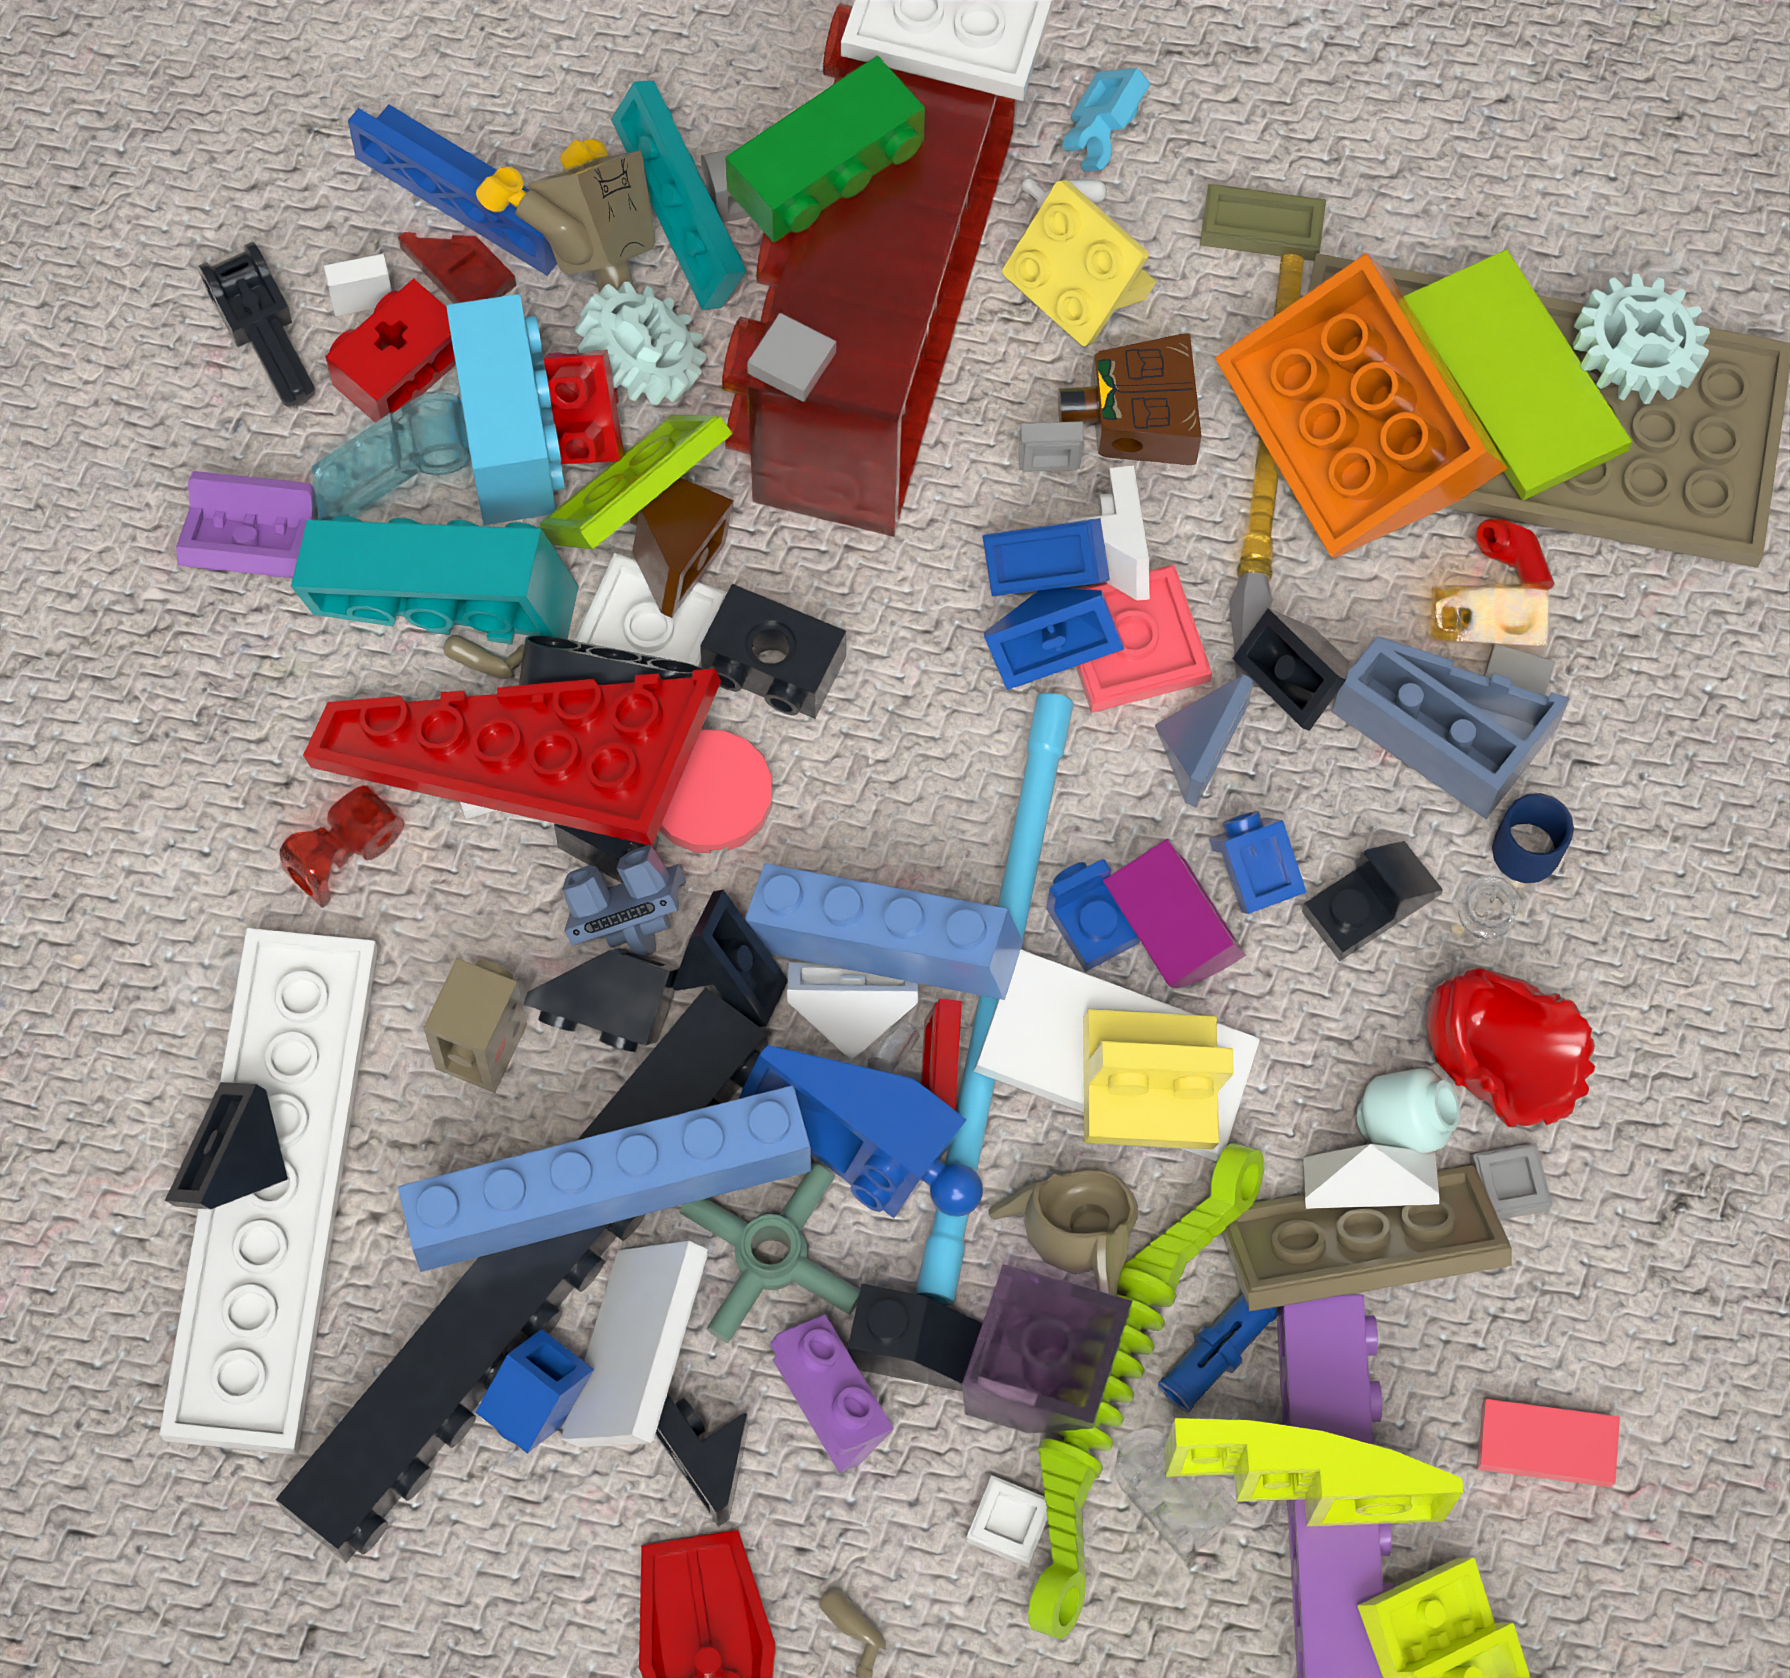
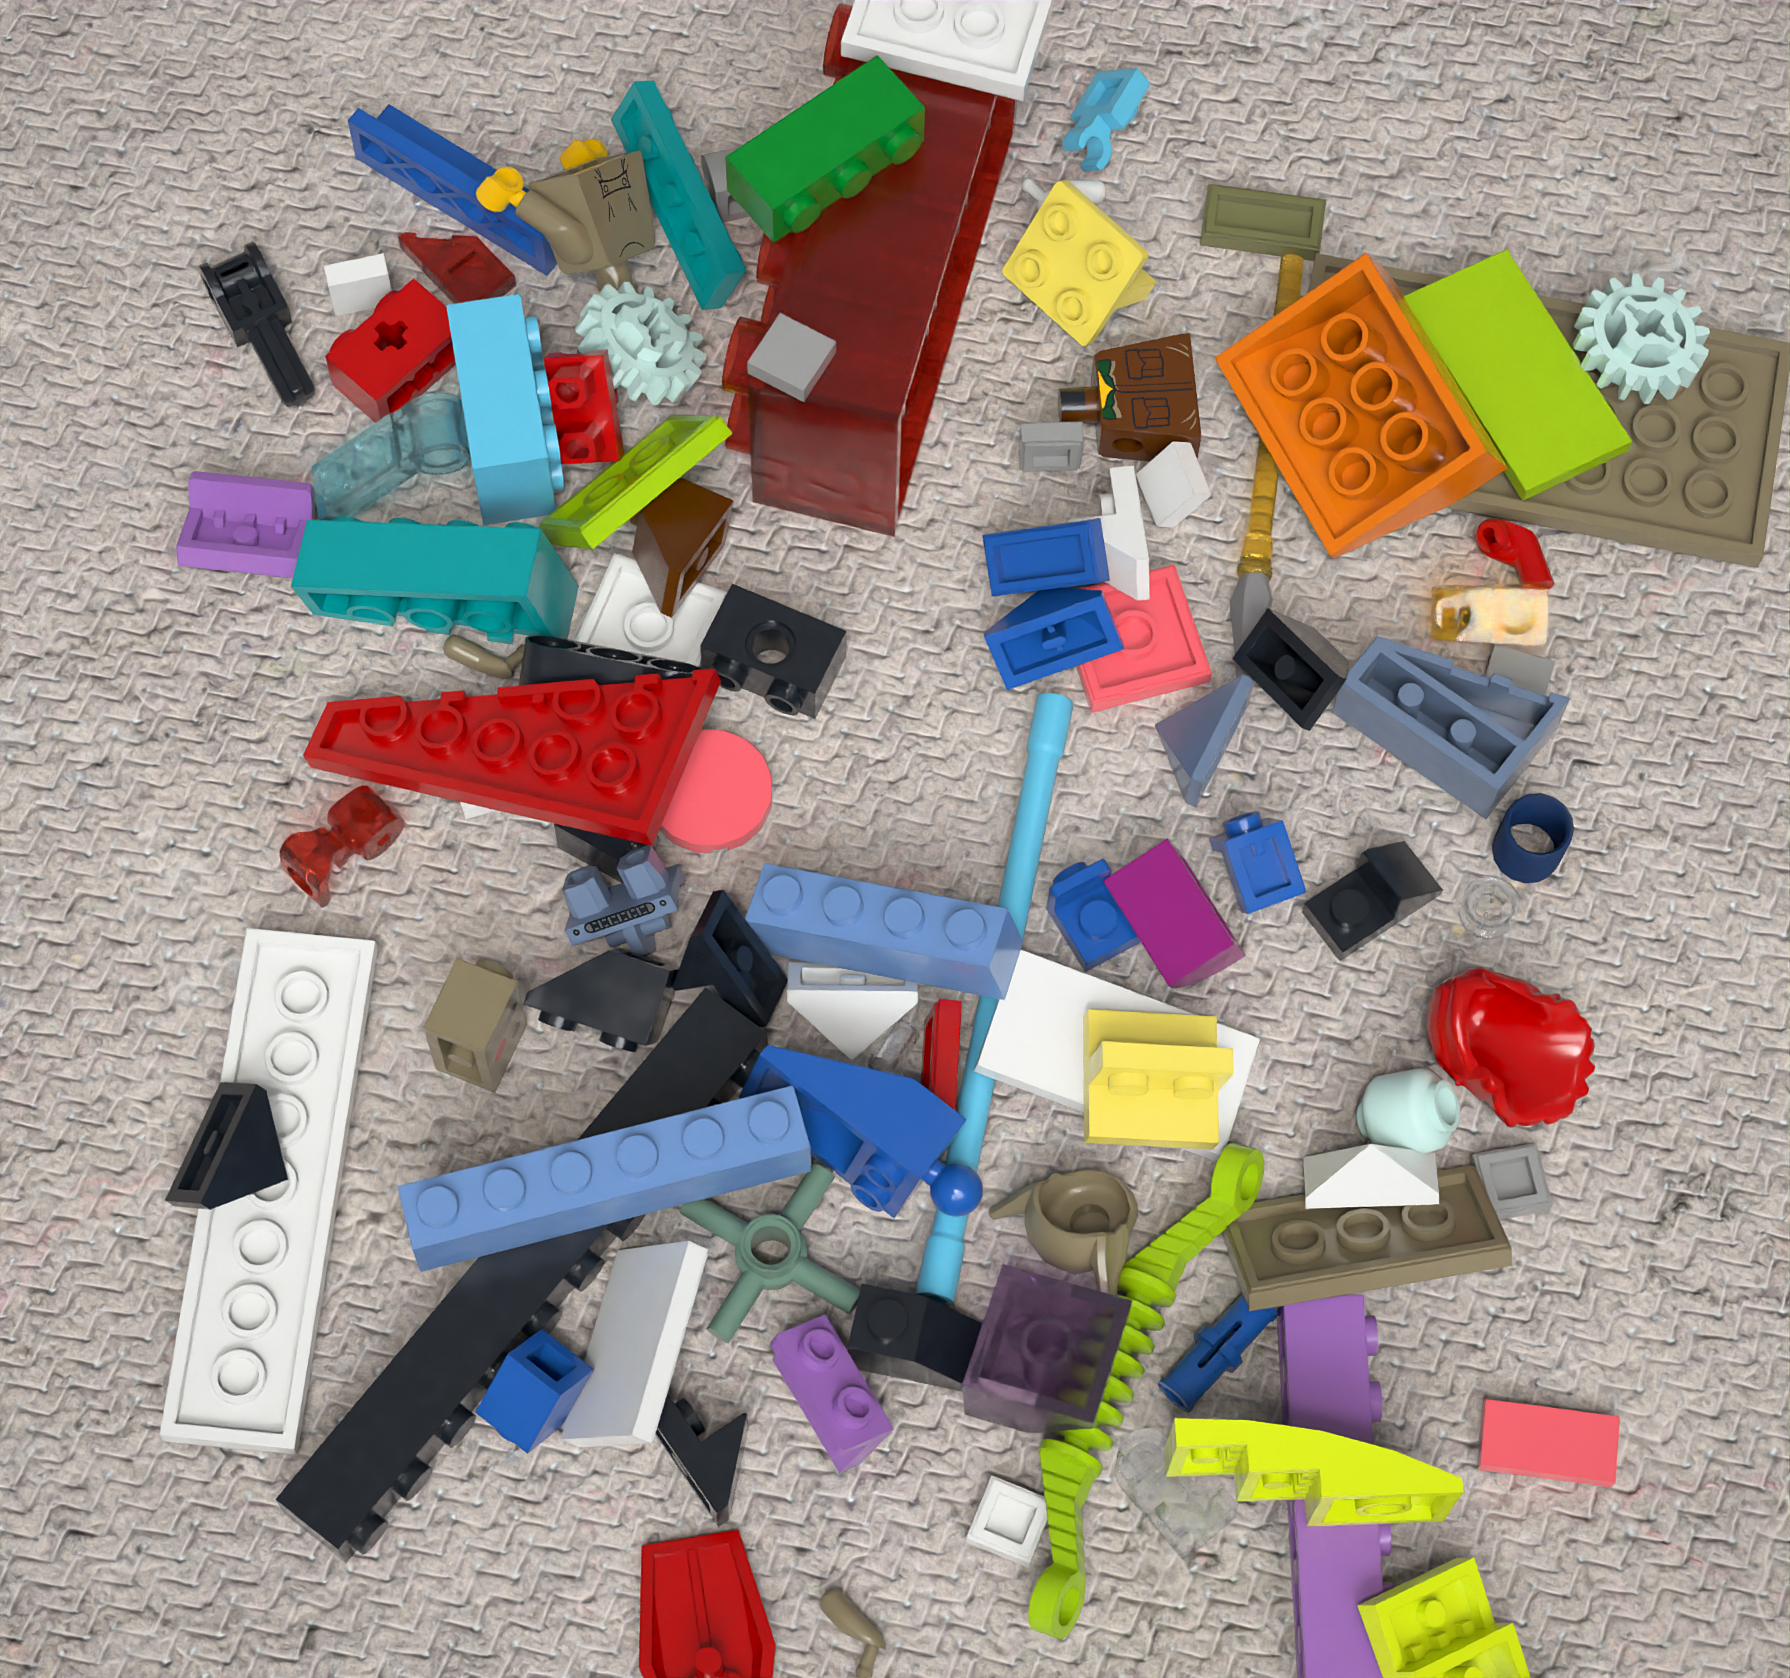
(1173, 484): none -> white tile

